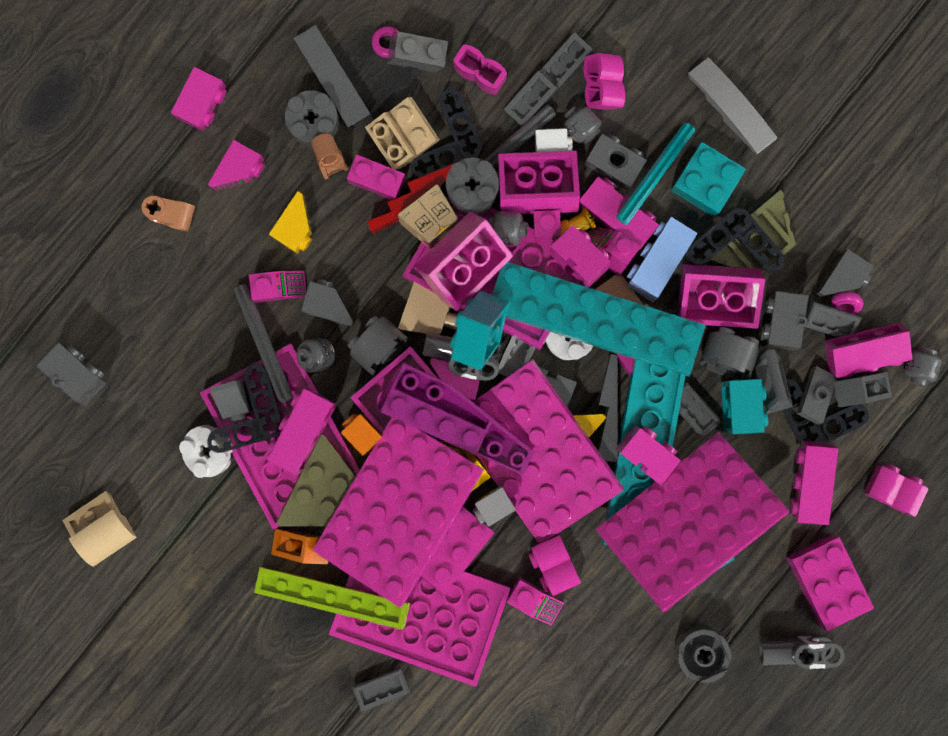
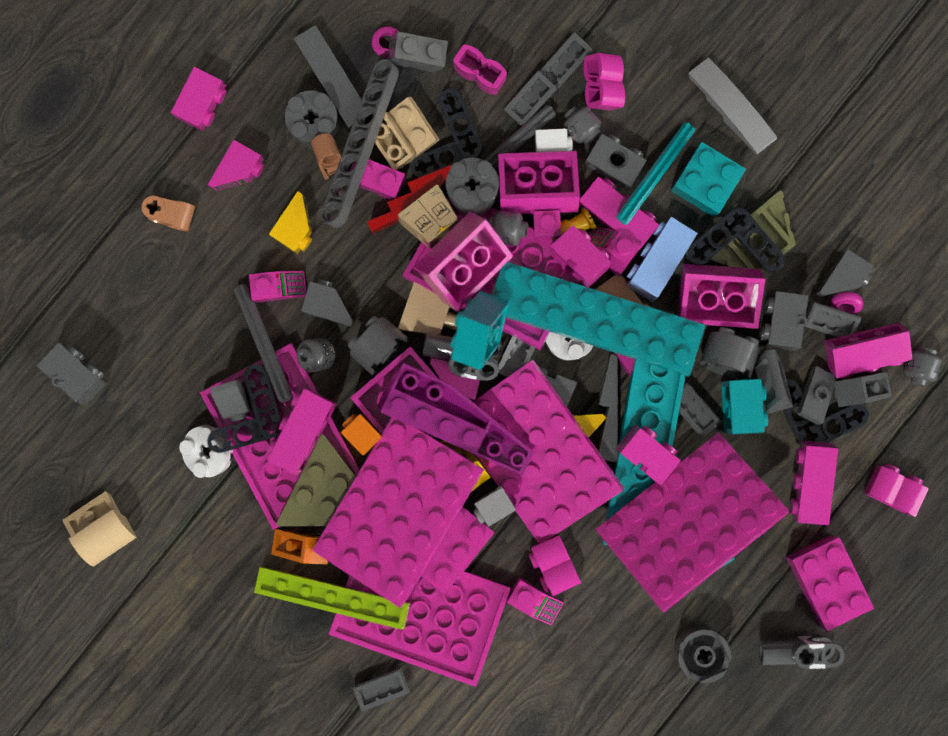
(361, 154): none -> dark grey beam

